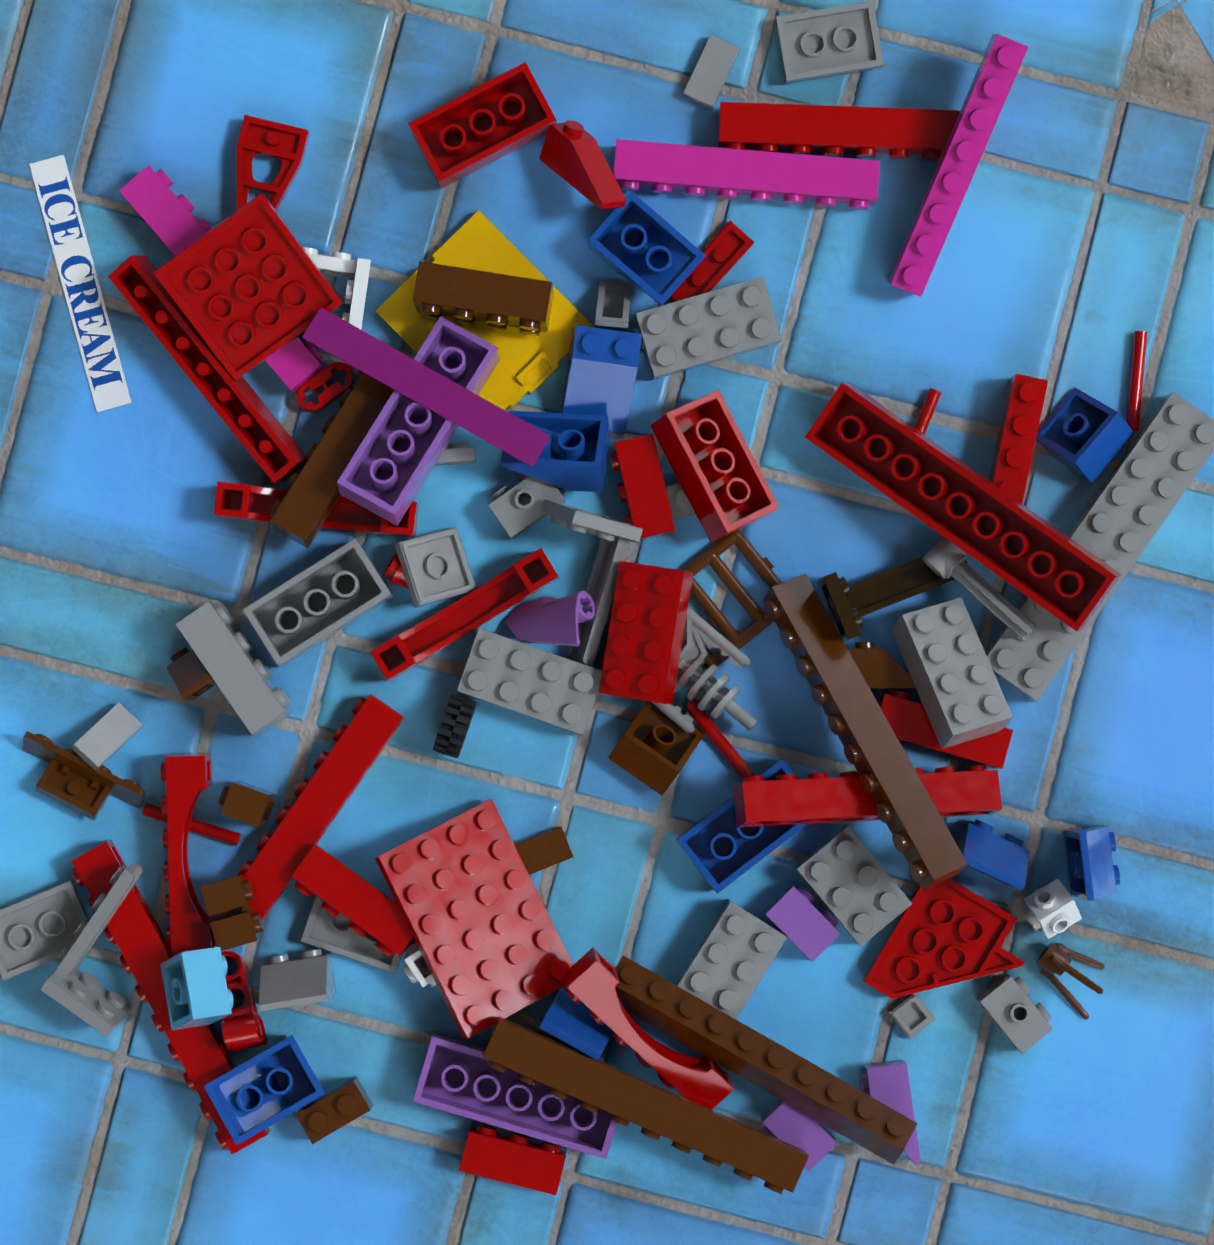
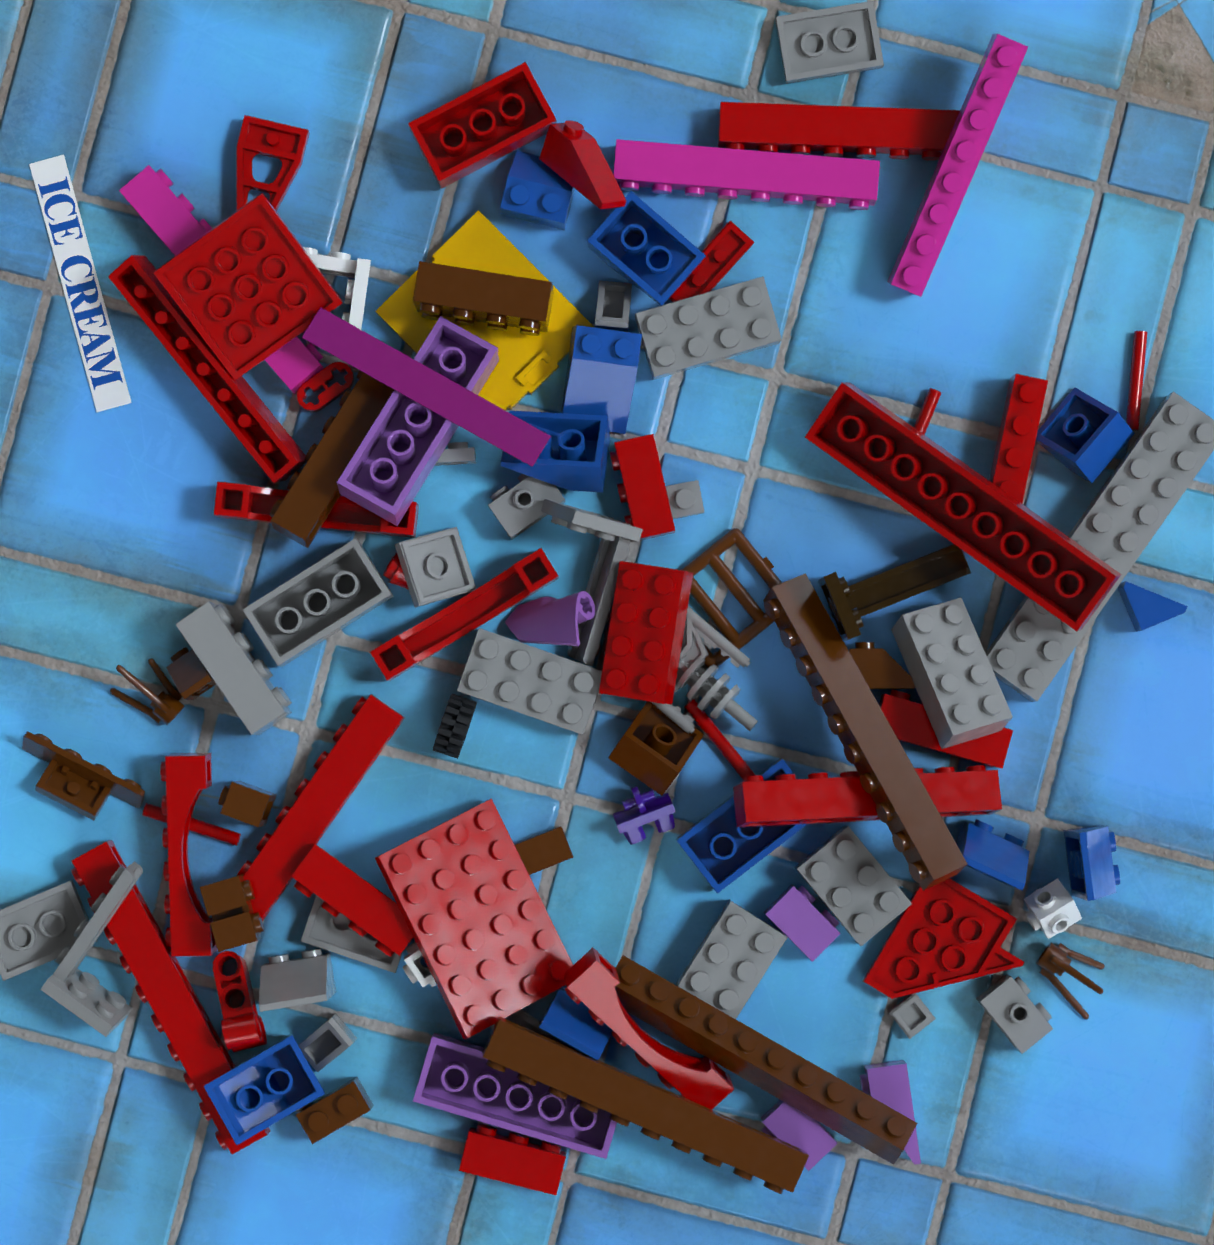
(107, 736): light grey tile -> none
(165, 706): none -> reddish brown plant
(196, 988): medium azure brick -> none
(327, 1042): none -> light grey slope
(536, 193): none -> blue slope
(642, 810): none -> dark purple hips
(711, 71): light grey tile -> none
(714, 466): red brick -> none
(949, 561): light grey axle -> none
(1147, 607): none -> blue slope

